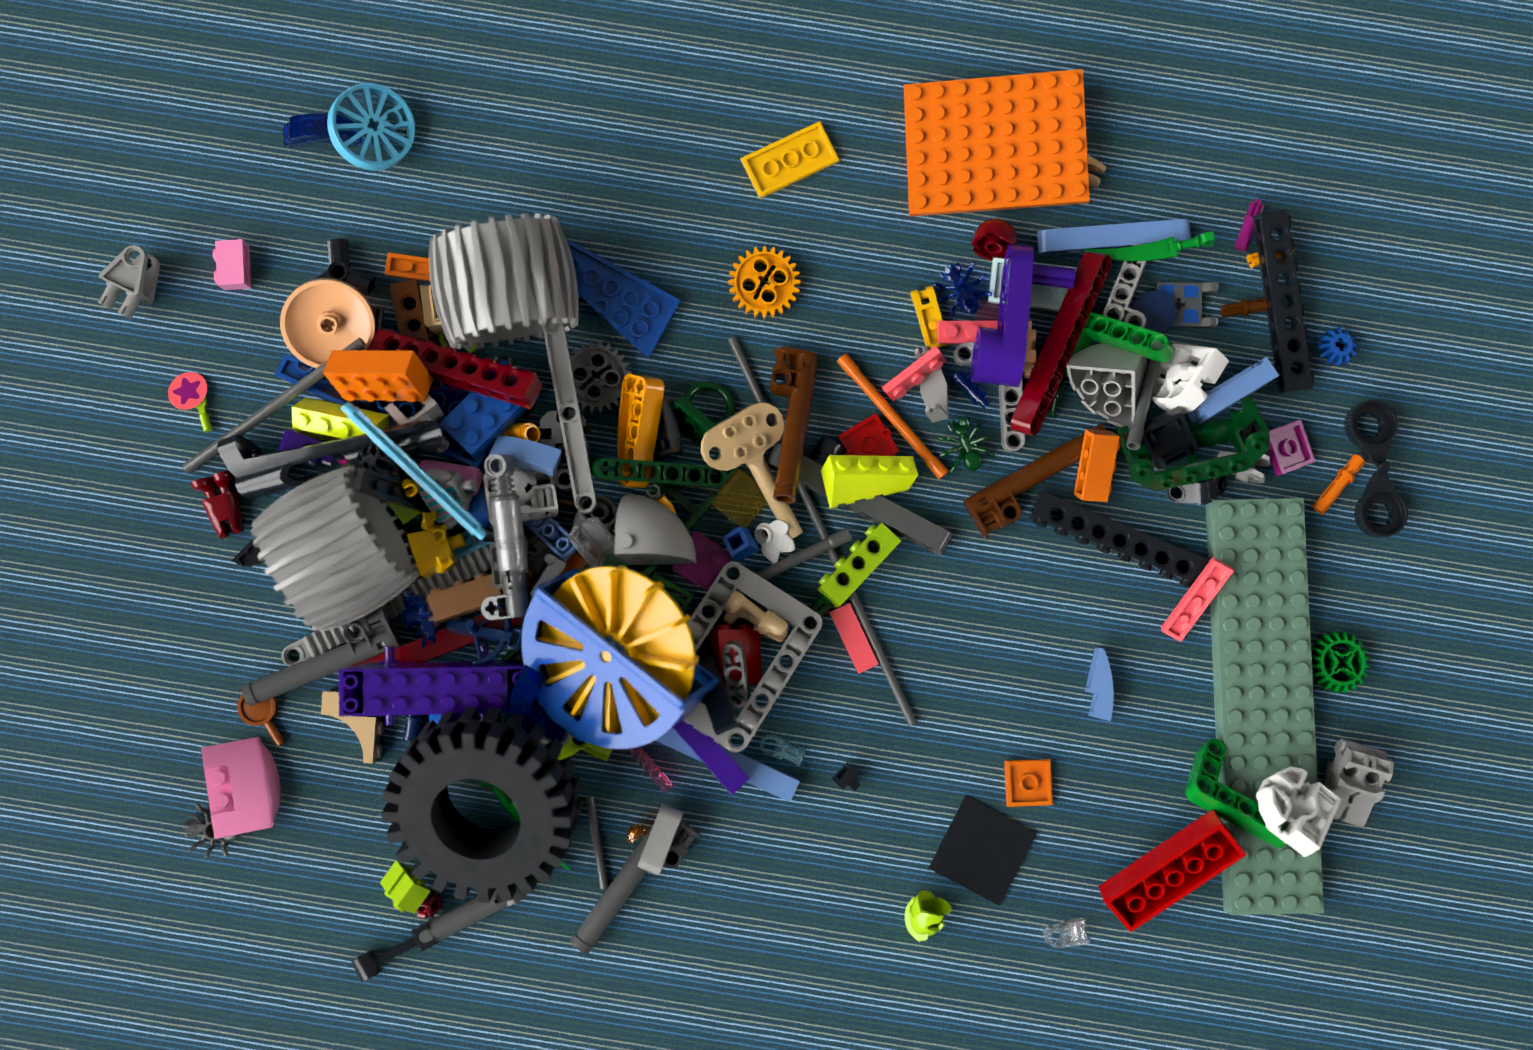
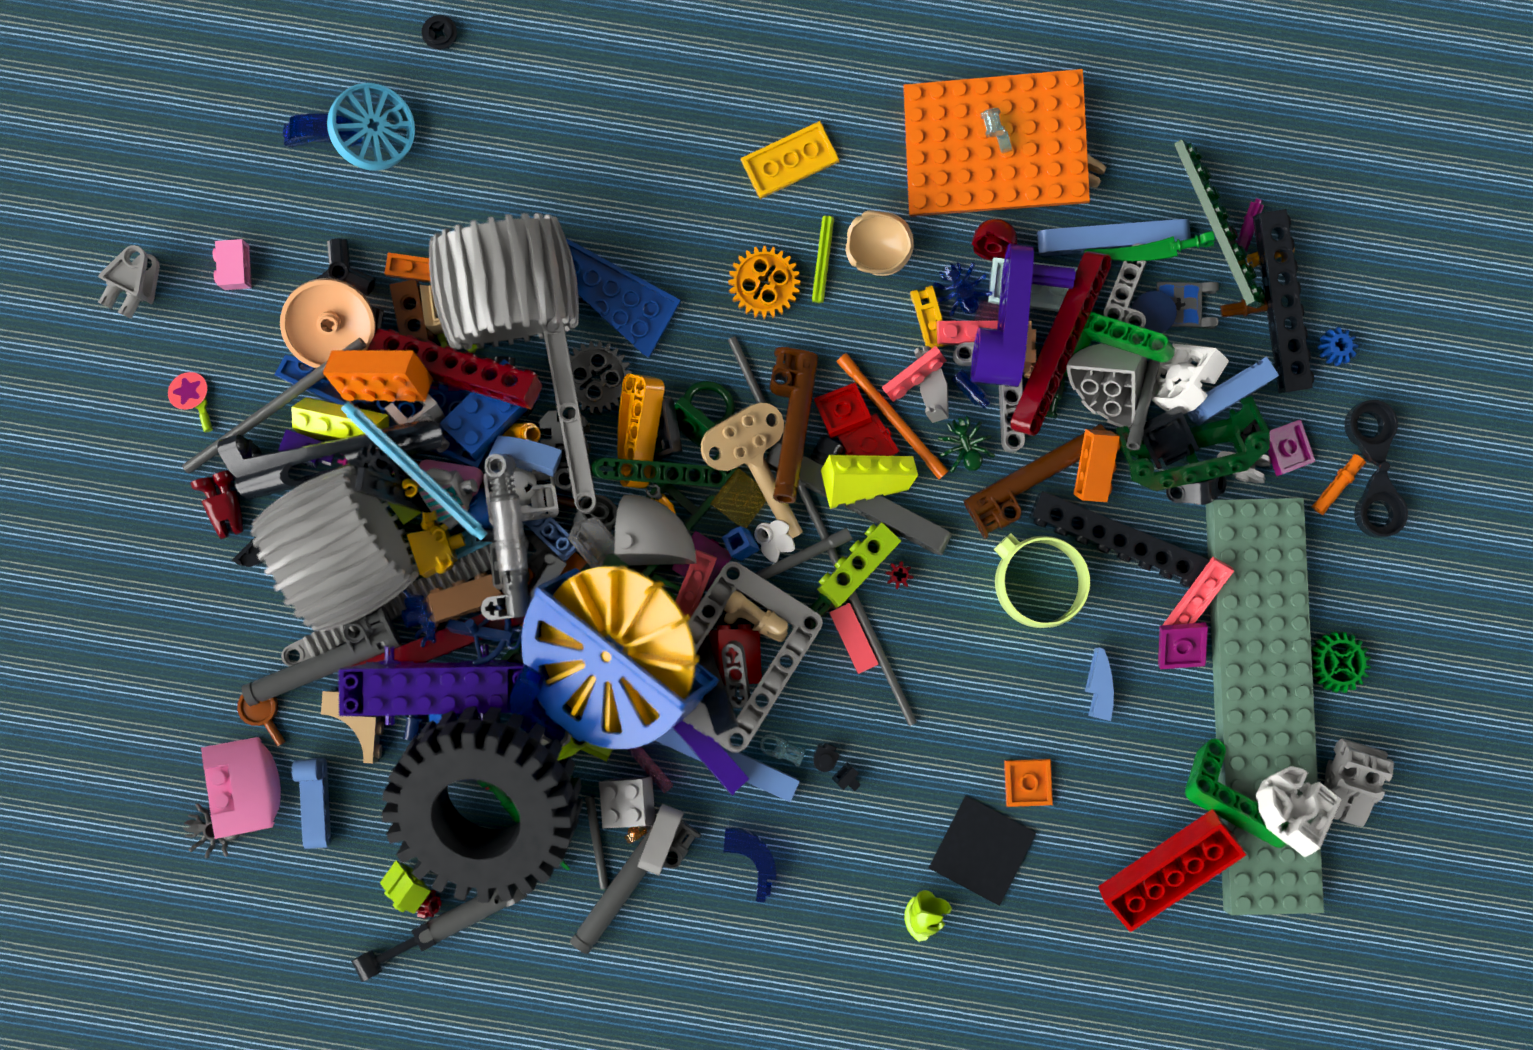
(314, 801): none -> medium blue beam
(437, 23): none -> black gear
(627, 802): none -> light grey brick
(695, 583): none -> coral plate
(751, 845): none -> clear blue arch
(822, 259): none -> lime axle
(825, 757): none -> black plate
(843, 410): none -> red plate
(879, 243): none -> tan piece
(903, 571): none -> dark red gear
(994, 128): none -> clear light blue connector
(1009, 547): none -> yellowish green cylinder
(1071, 933): clear piece -> none
(1182, 645): none -> magenta plate
(1217, 218): none -> dark green plate

